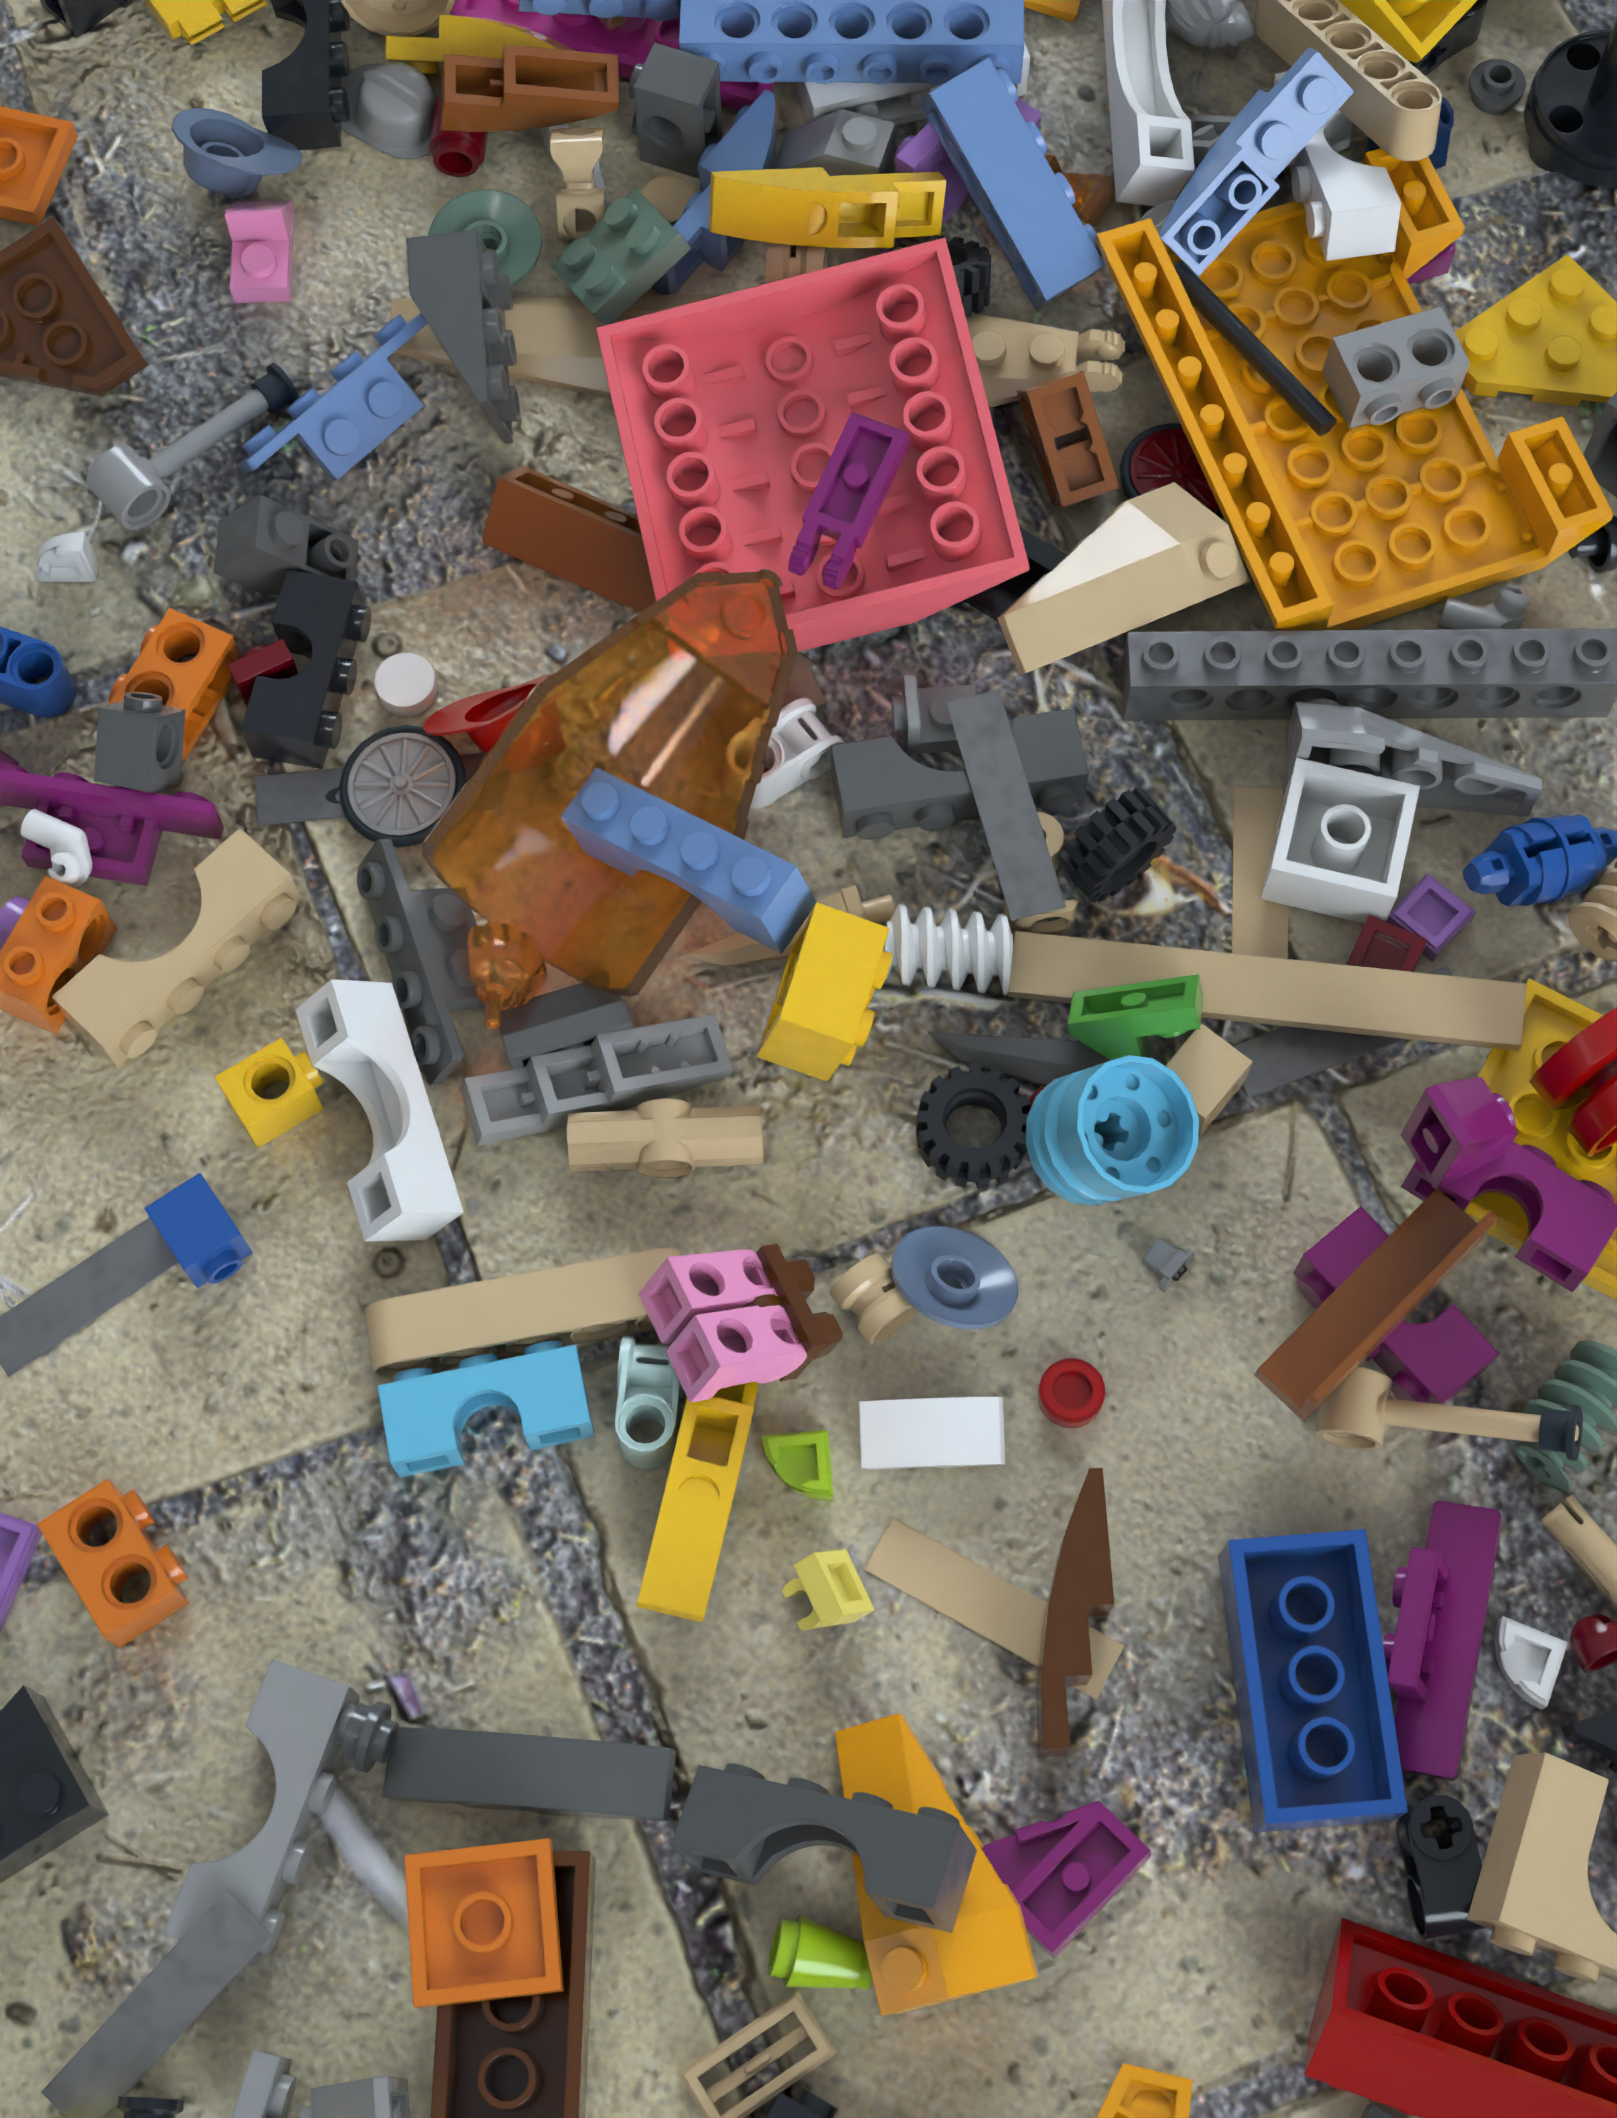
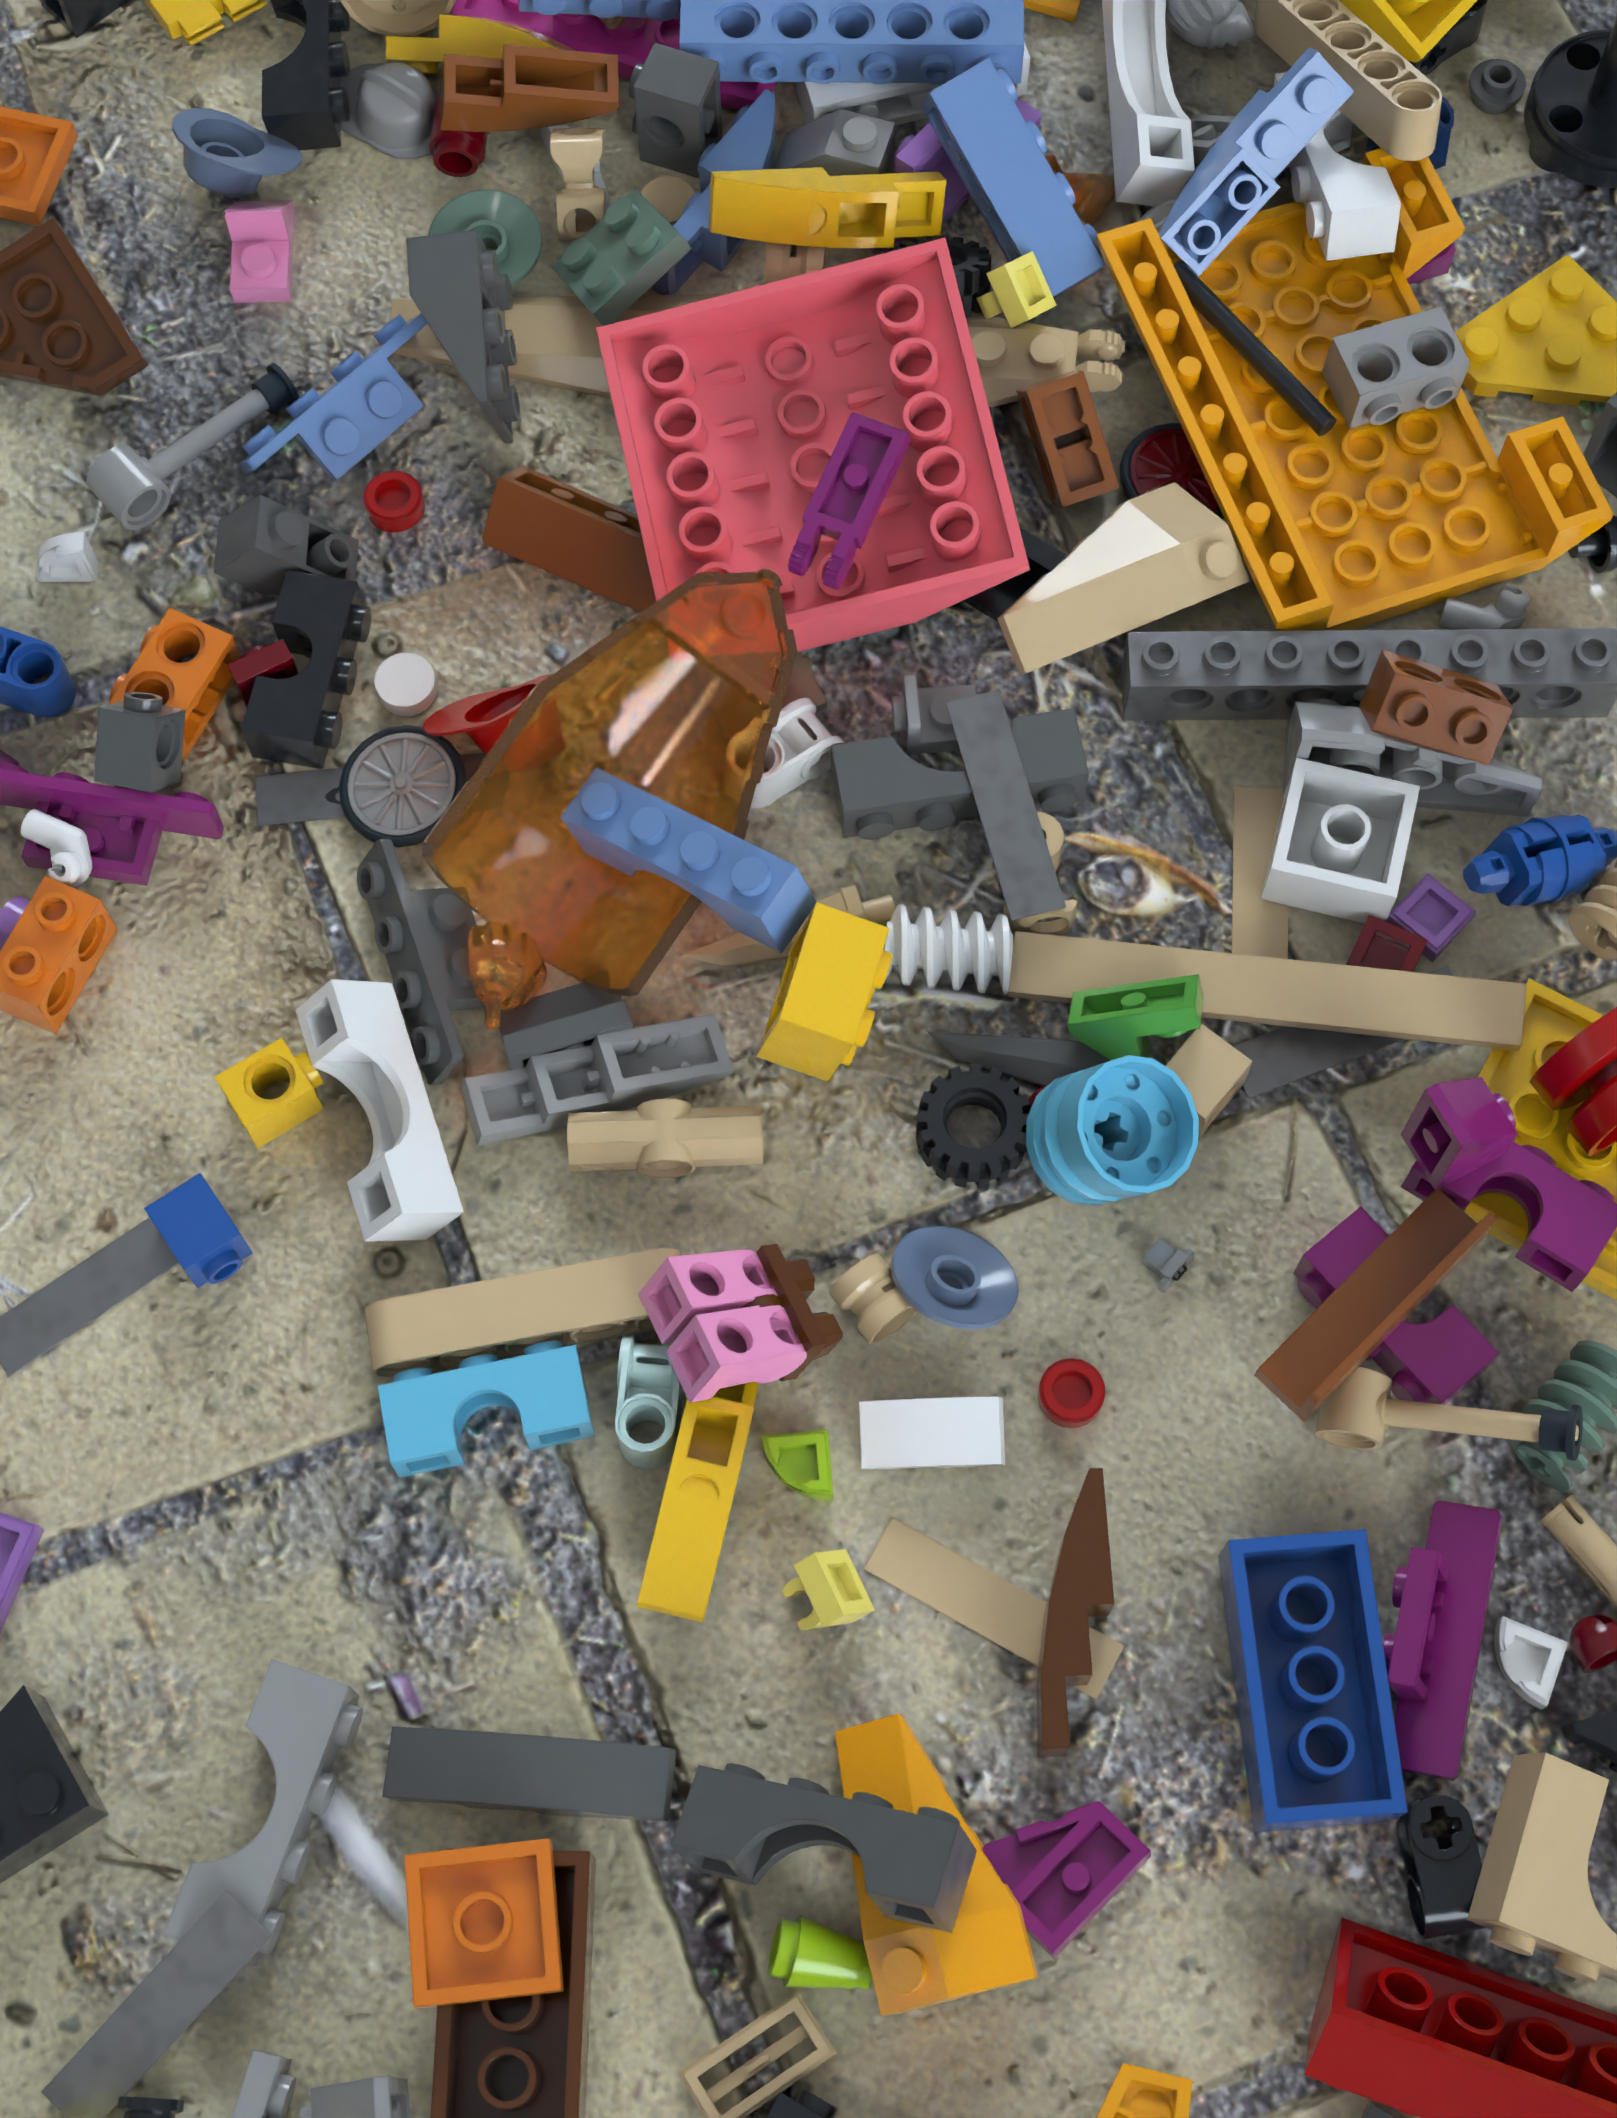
(103, 1570): orange brick -> none
(127, 1003): tan arch -> none
(369, 1736): dark grey plate -> none
(394, 501): none -> red tile
(1017, 291): none -> light yellow tile
(1116, 845): black tyre -> none
(1435, 707): none -> dark orange brick

